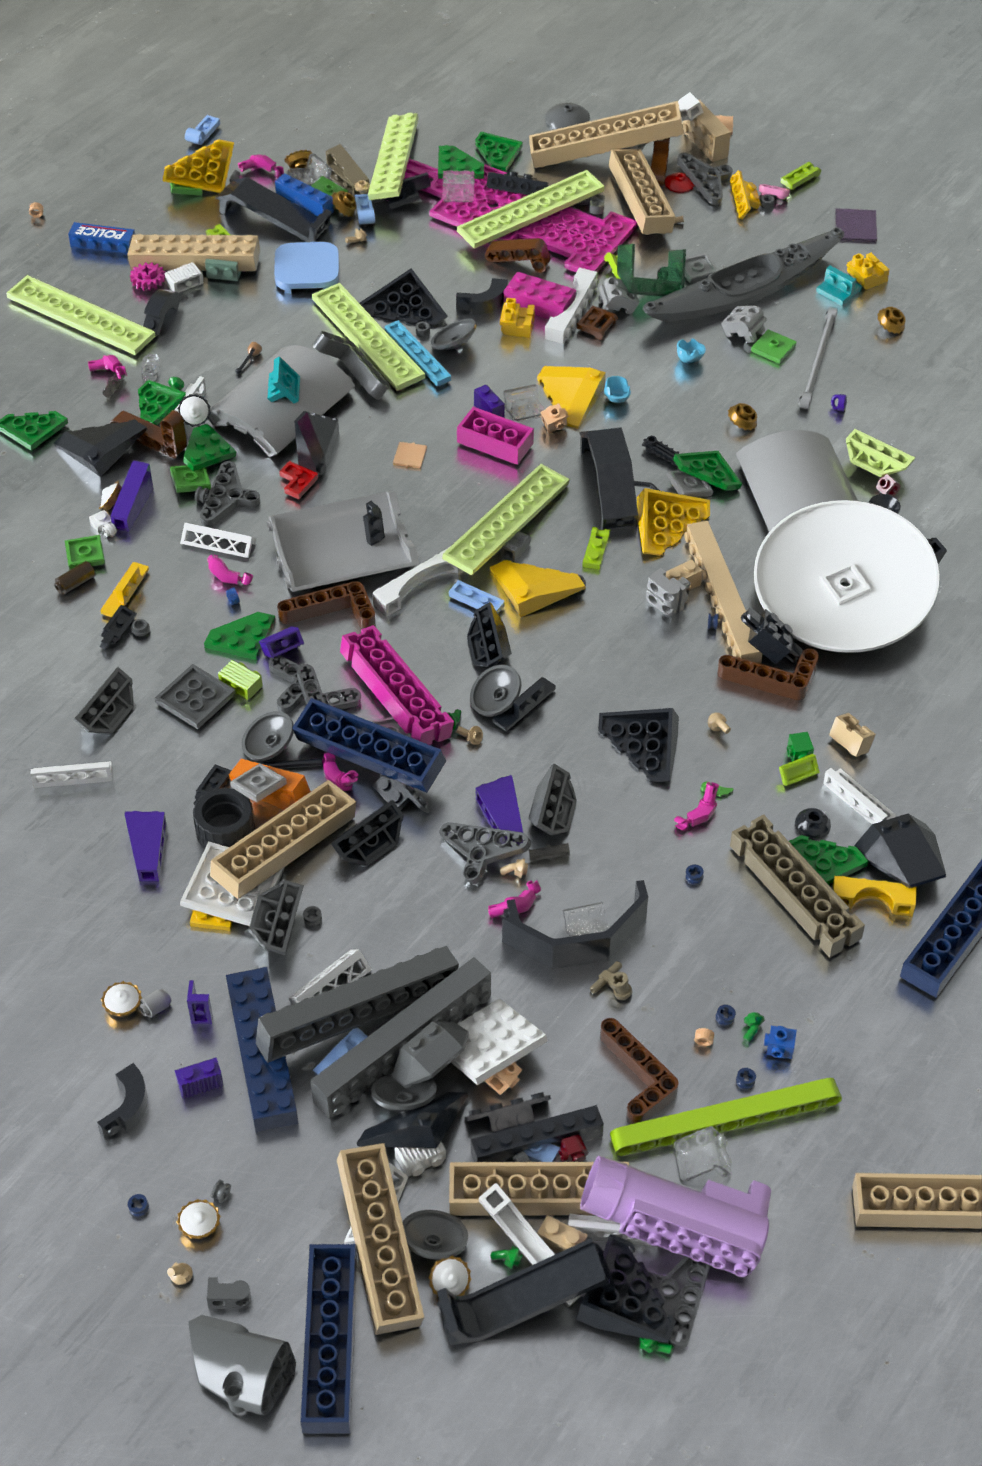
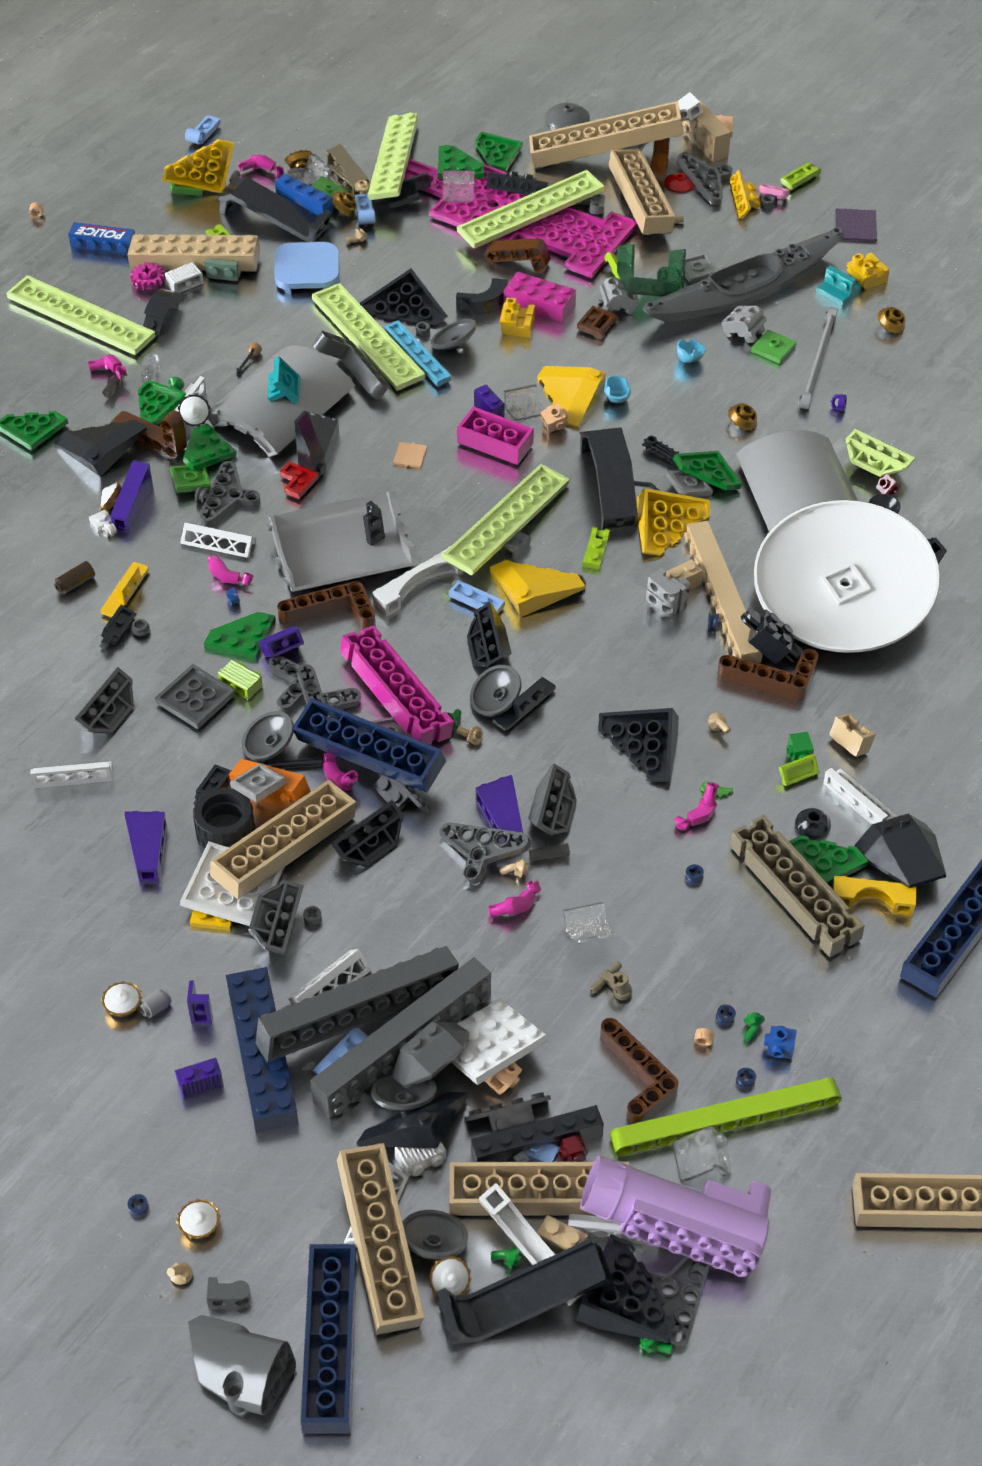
(83, 550): bright green plate -> none
(133, 1106): black arch -> none
(221, 1191): dark grey bush -> none
(560, 327): white arch -> none
(574, 949): black panel -> none

